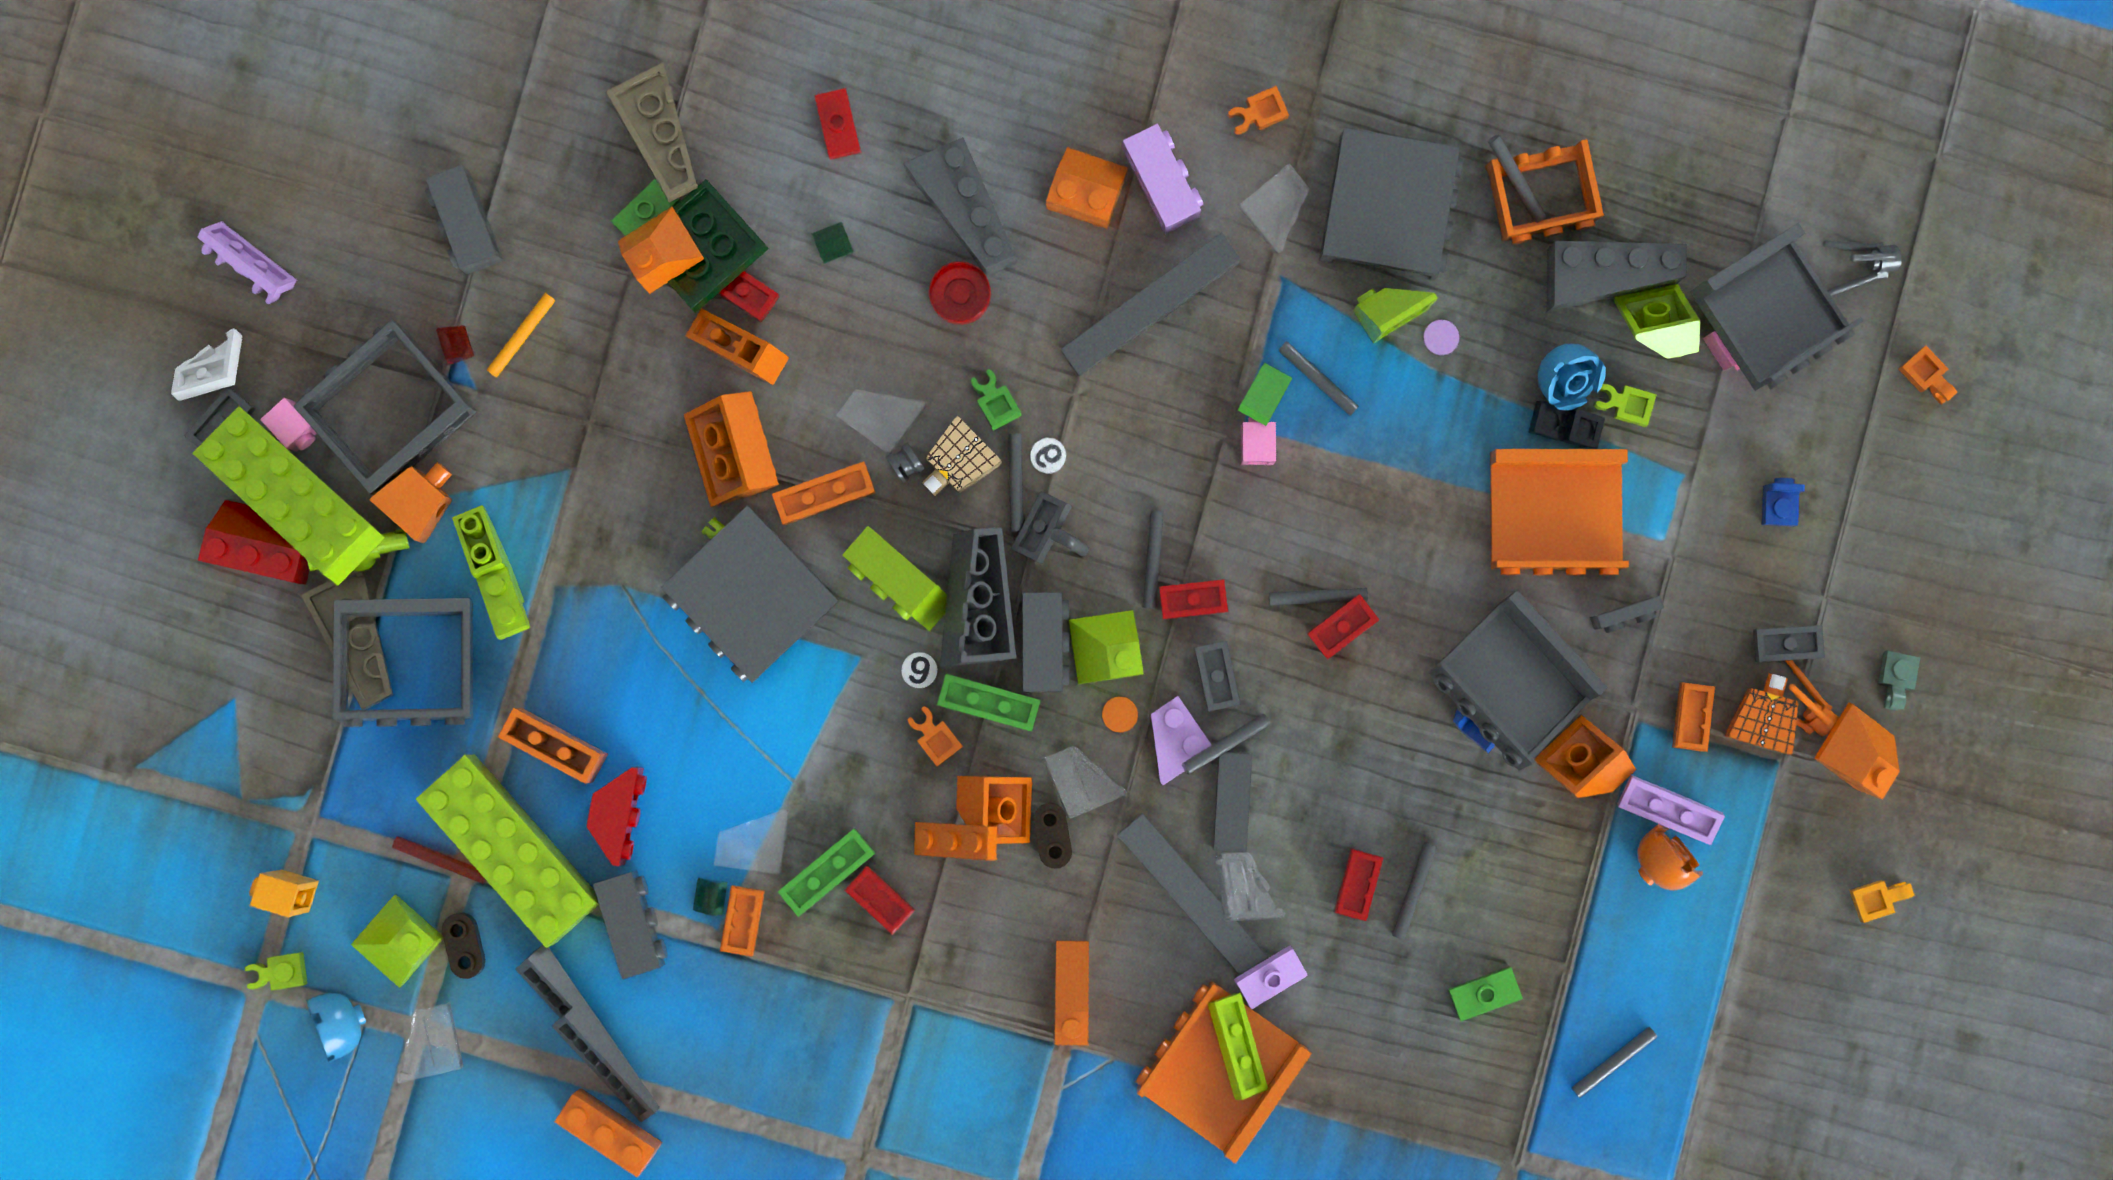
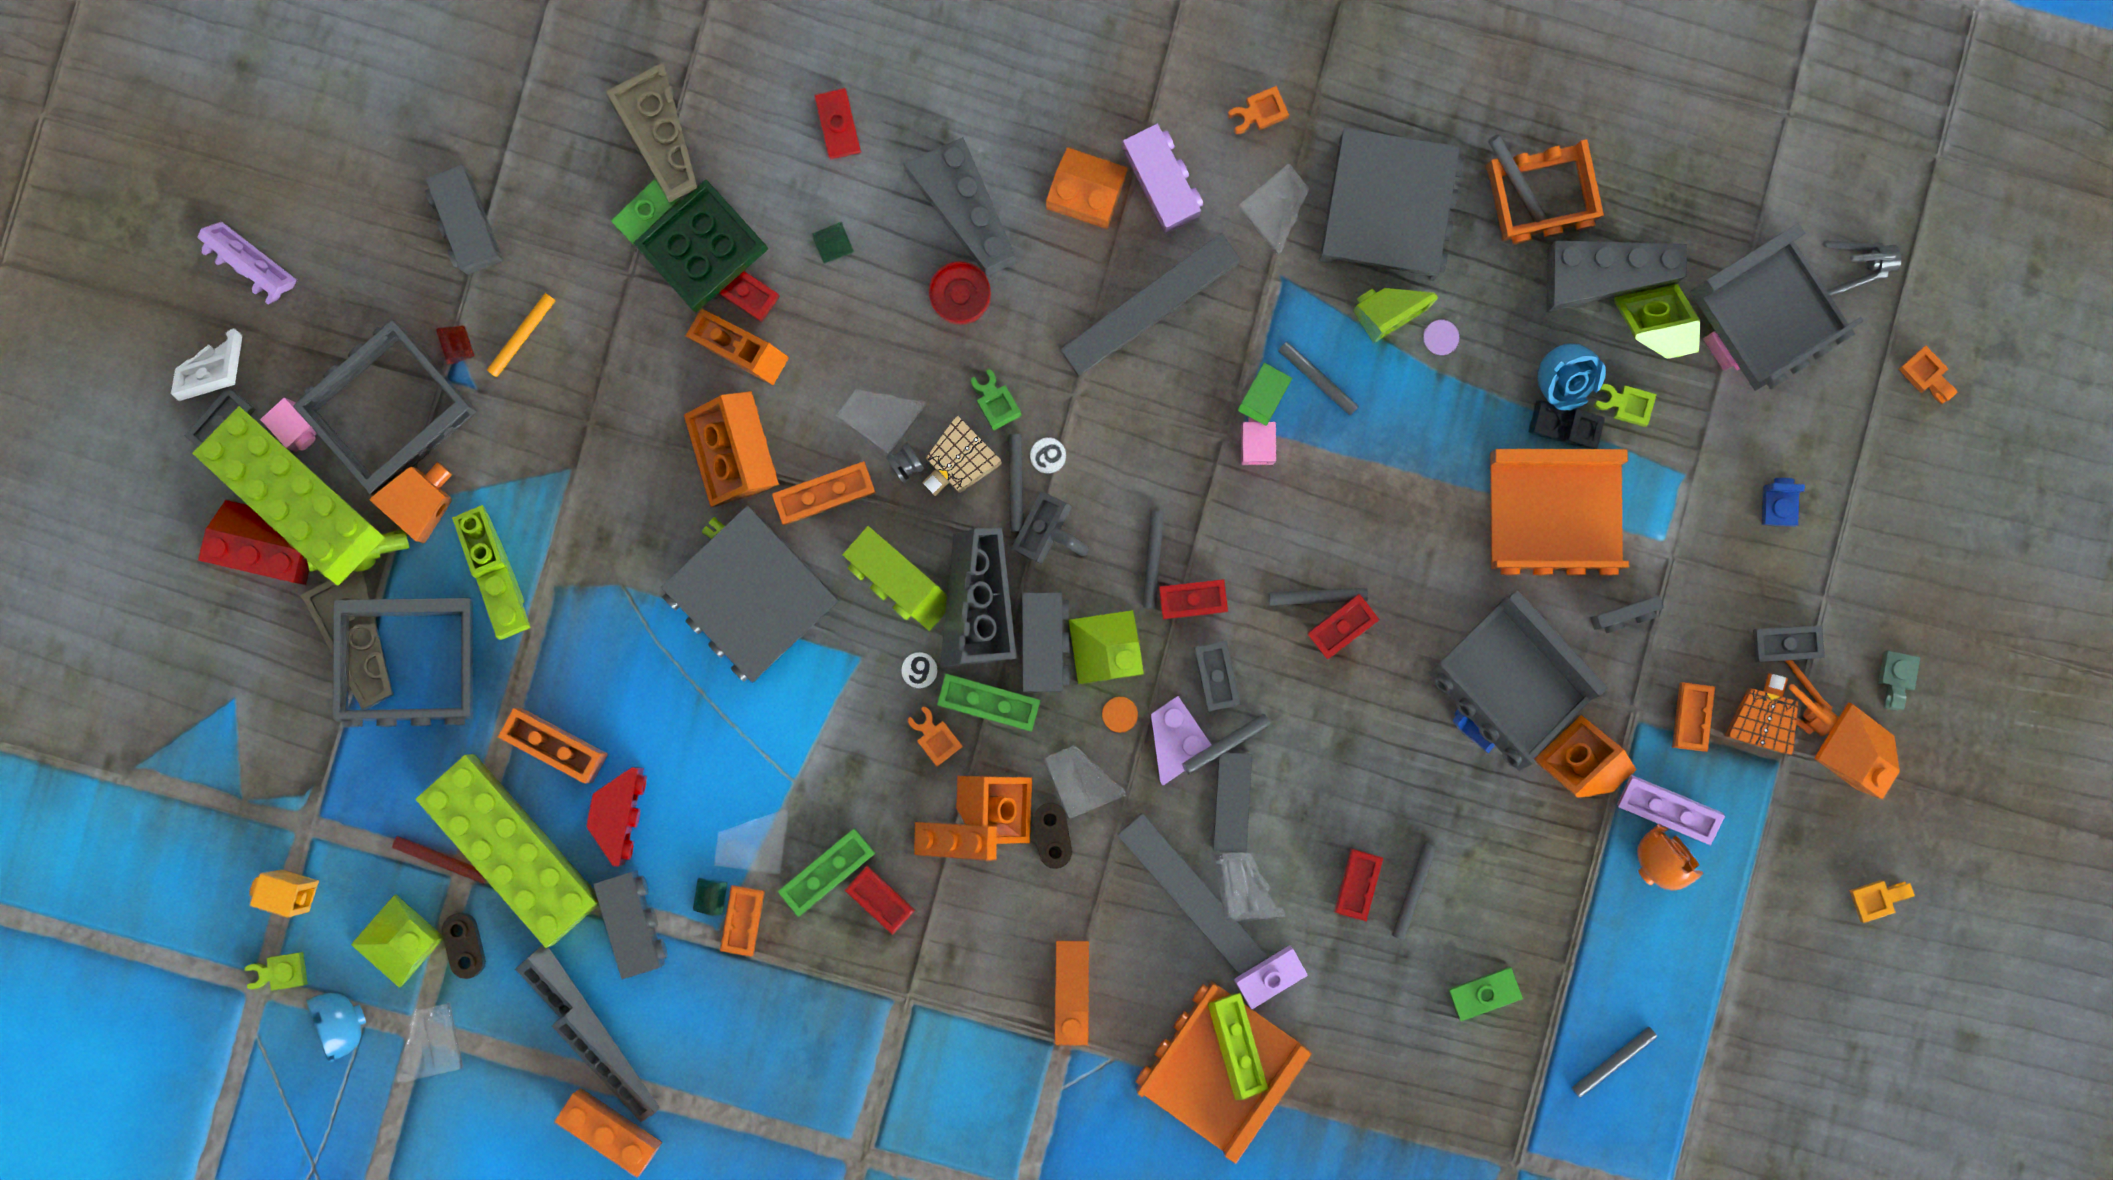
(659, 250): orange slope -> none

